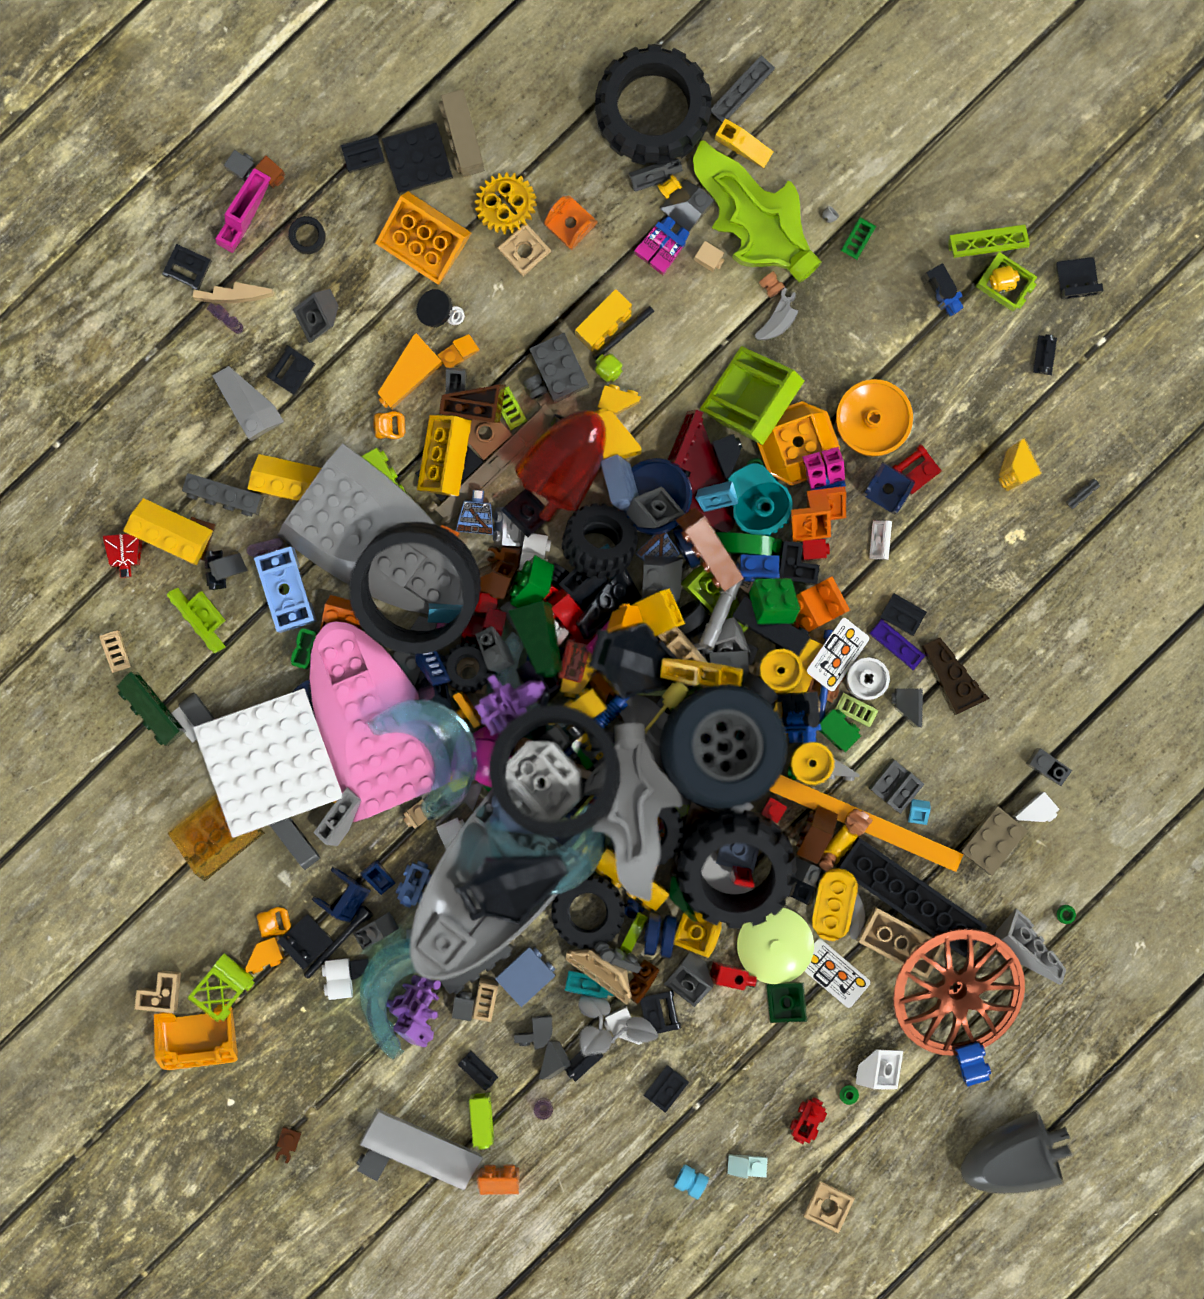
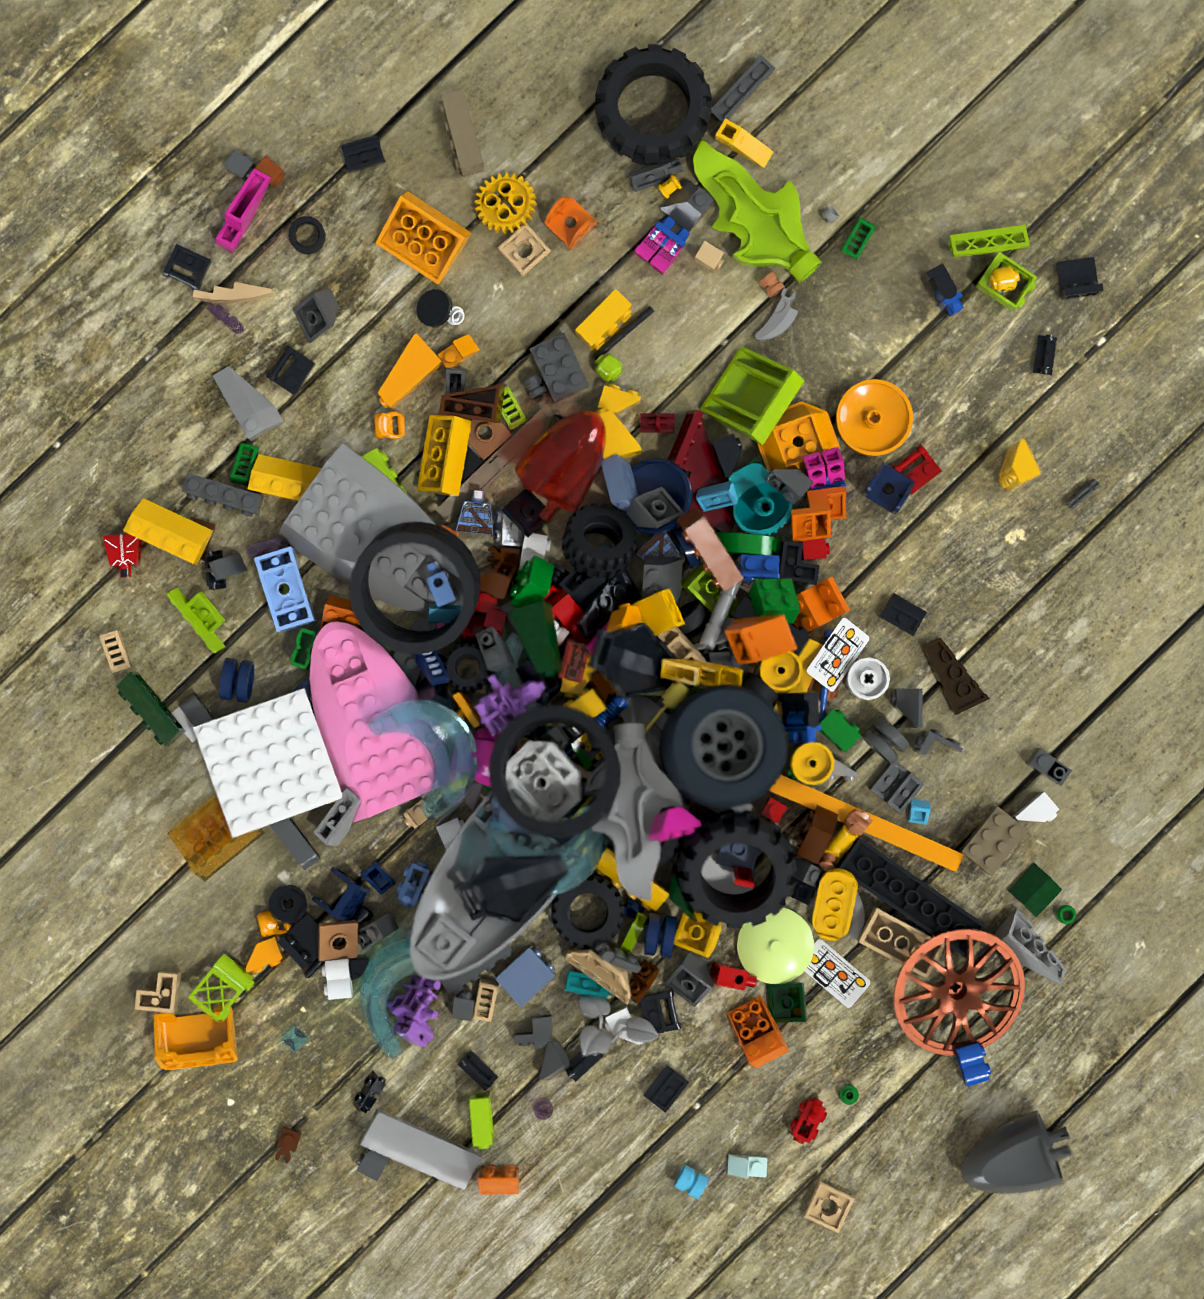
(235, 470): none -> green slope
(237, 680): none -> dark blue wheel
(286, 893): none -> black plate
(295, 1039): none -> clear light blue tile
(329, 932): none -> medium nougat piece
(373, 1084): none -> black hinge
(417, 158): black plate -> none
(442, 593): none -> medium blue torso
(657, 423): none -> dark red hips
(673, 824): none -> dark pink slope
(758, 1032): none -> orange slope
(759, 638): none -> orange slope
(789, 483): none -> dark grey slope
(871, 717): yellowish green slope -> none
(880, 540): white plate -> none
(880, 1070): white slope -> none
(887, 738): none -> dark grey wheel
(897, 644): dark purple tile -> none
(924, 742): none -> dark grey bracket
(1035, 890): none -> dark green slope

